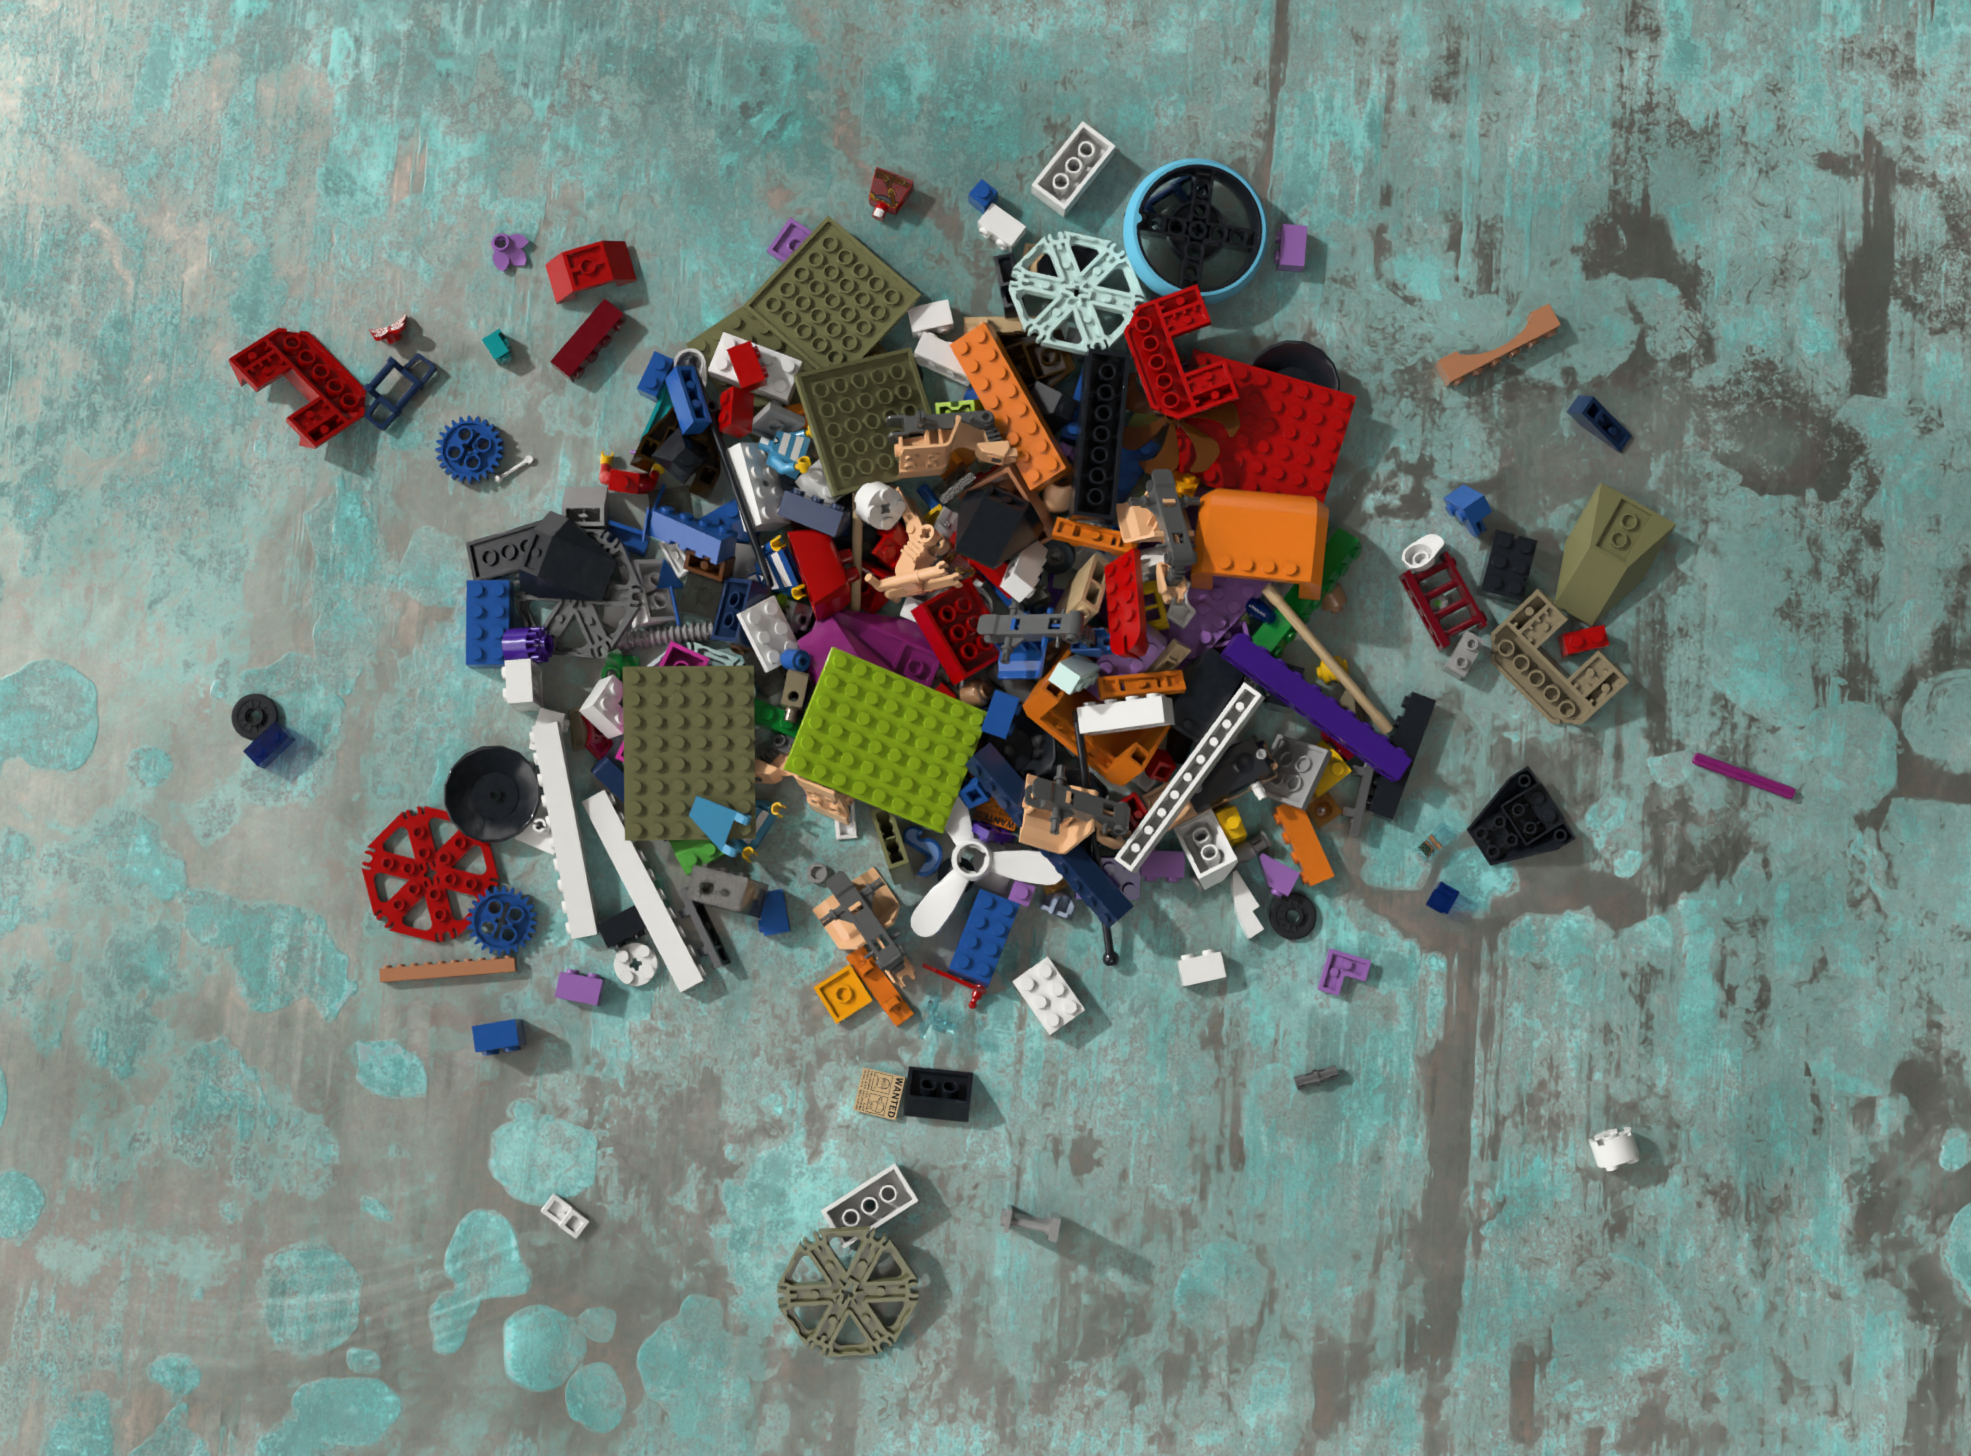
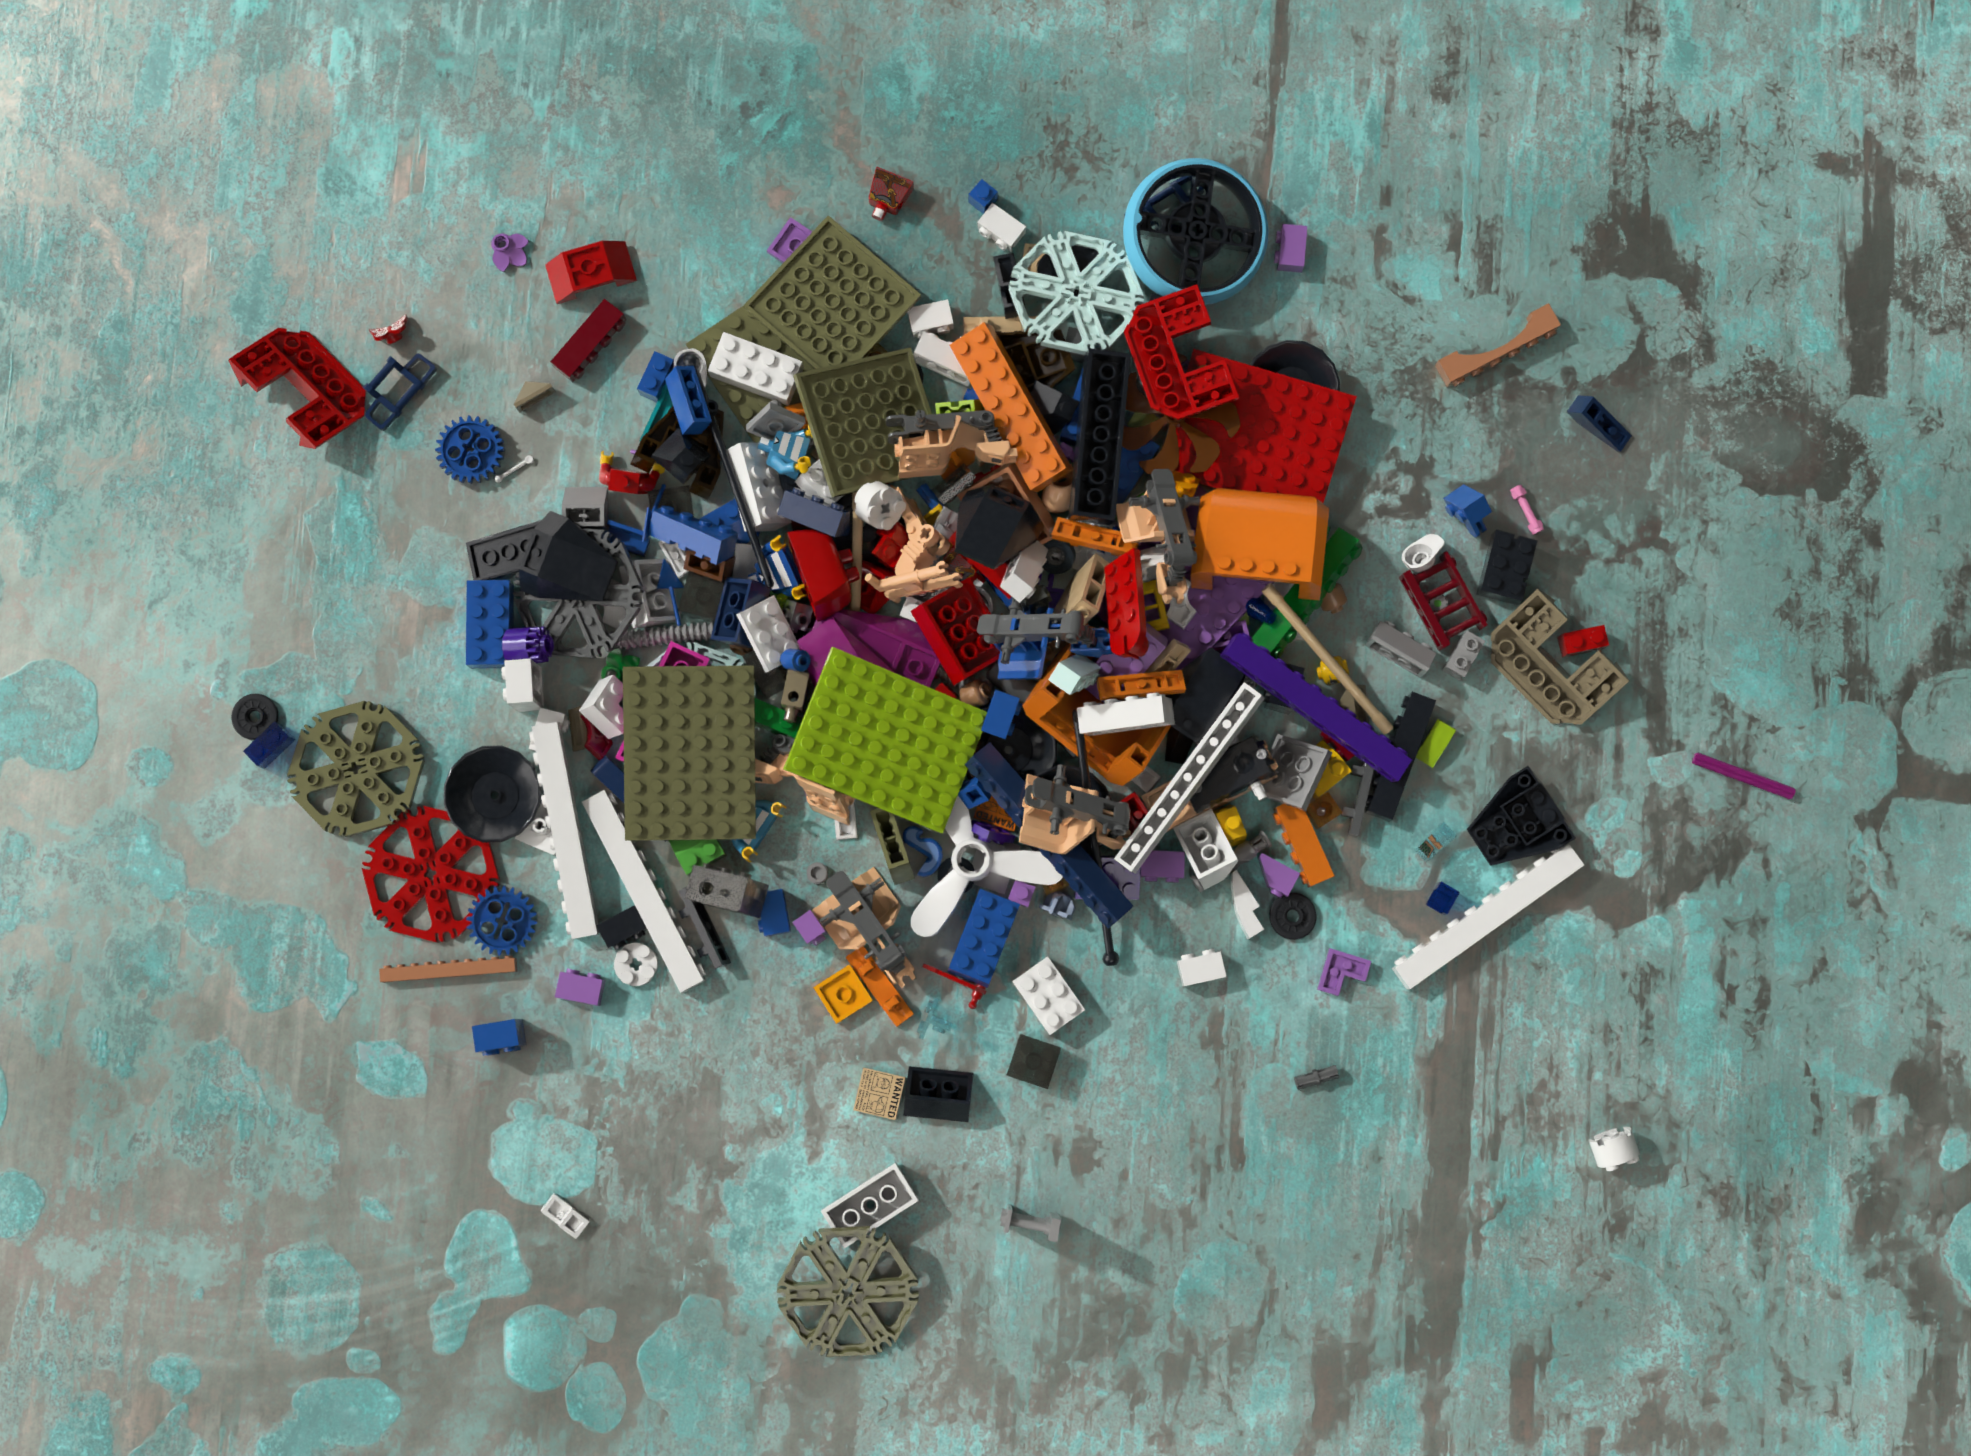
(349, 782): none -> olive plate
(498, 348): teal brick -> none
(532, 393): none -> dark tan slope
(716, 822): dark azure flag -> none
(736, 412): red brick -> none
(747, 367): red brick -> none
(810, 928): none -> medium lavender brick
(1033, 1061): none -> clear smoke brick
(1086, 154): white brick -> none
(1160, 766): red brick -> none
(1401, 648): none -> light grey slope
(1435, 743): none -> lime slope
(1486, 917): none -> white brick
(1519, 493): none -> bright pink bar
(1608, 553): olive wedge -> none

